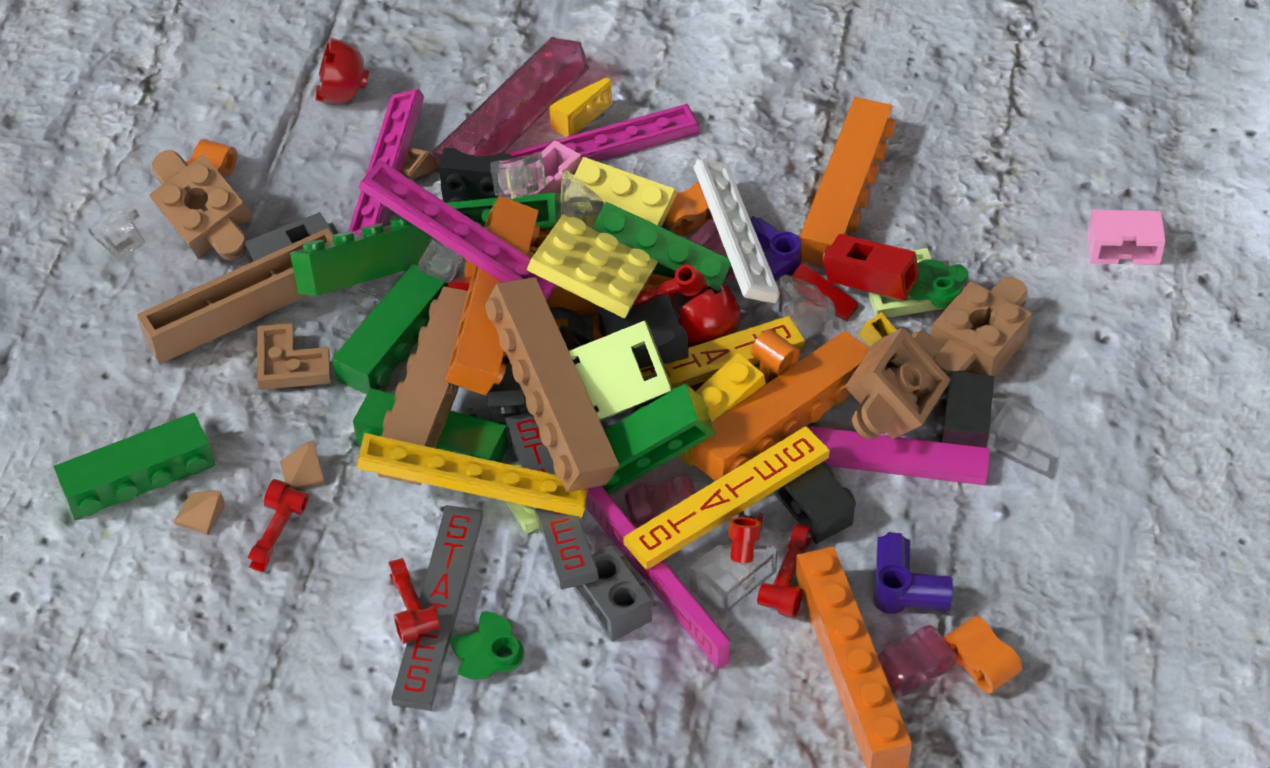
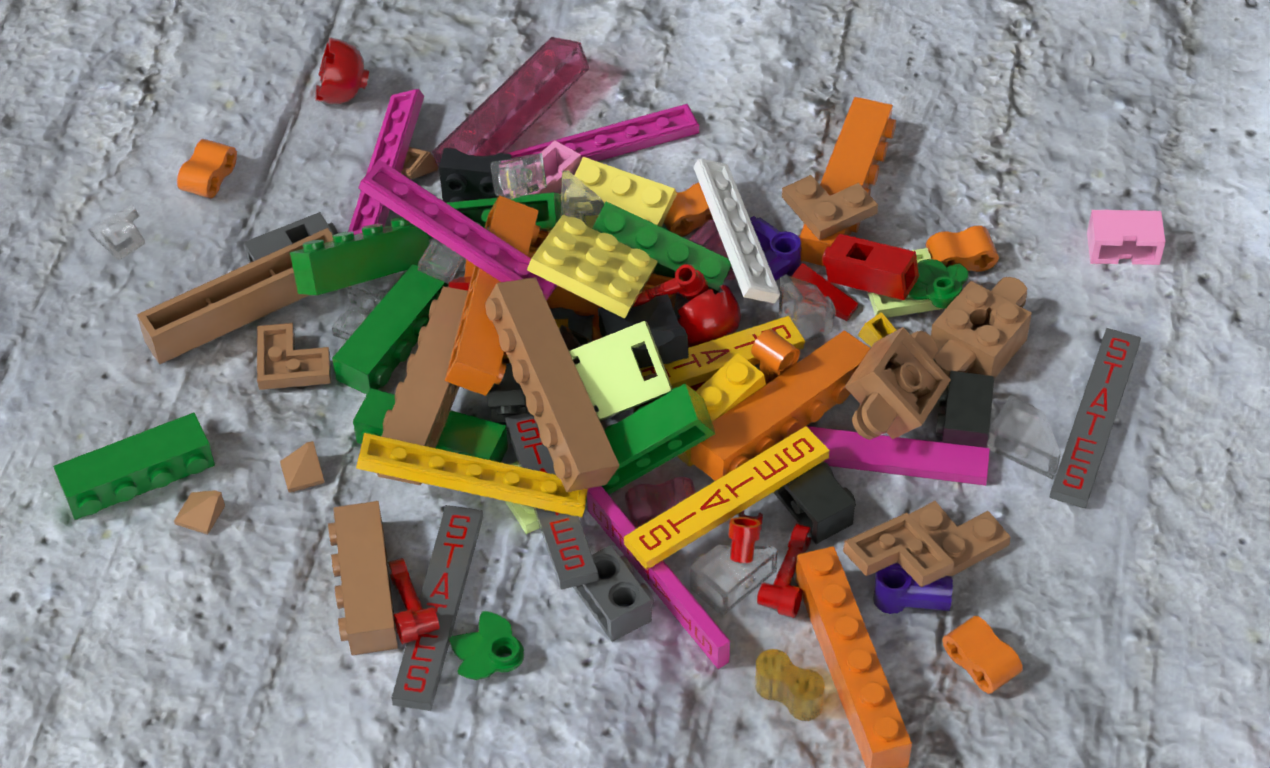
(200, 205): medium nougat brick -> none
(285, 501): red brick -> none
(364, 578): none -> medium nougat brick
(579, 109): yellow slope -> none
(794, 687): none -> clear yellow axle
(828, 213): none -> medium nougat plate
(900, 542): none -> medium nougat plate
(916, 660): clear pink axle -> none
(964, 543): none -> medium nougat plate
(969, 247): none -> orange axle
(1095, 418): none -> dark grey tile

